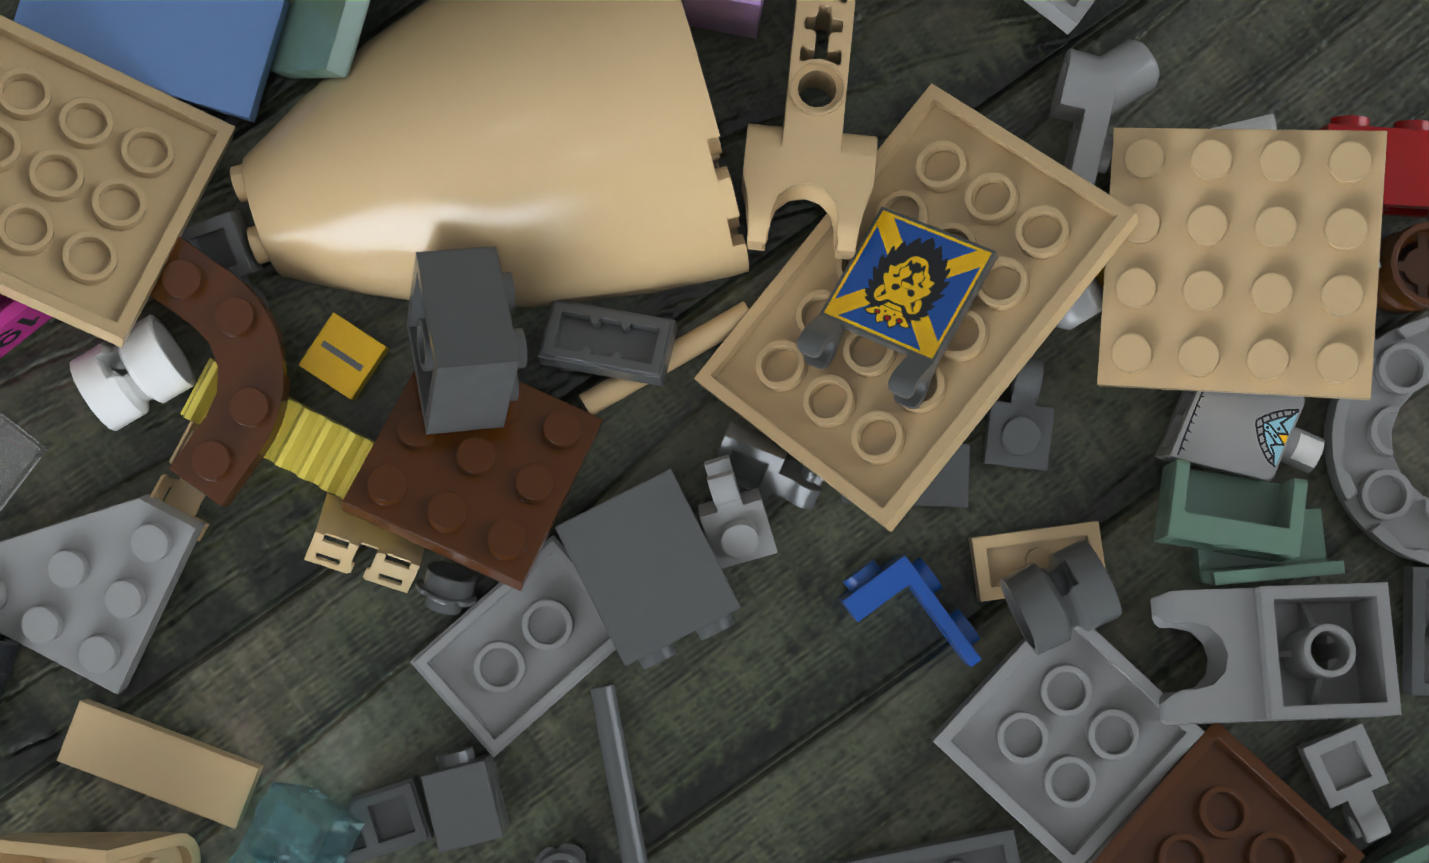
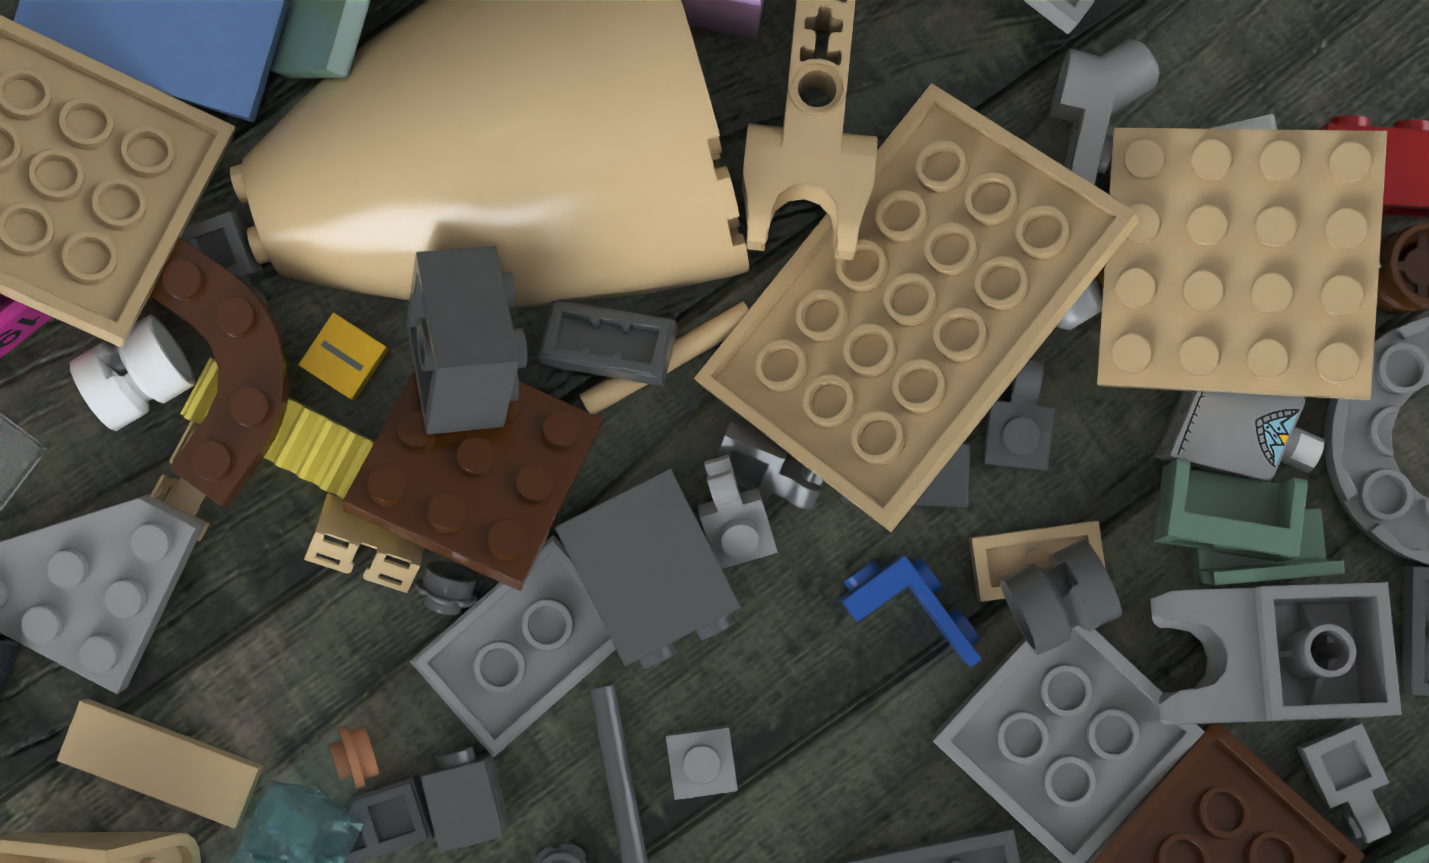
(354, 755): none -> nougat plate
(701, 762): none -> light grey plate
(905, 293): flag -> none

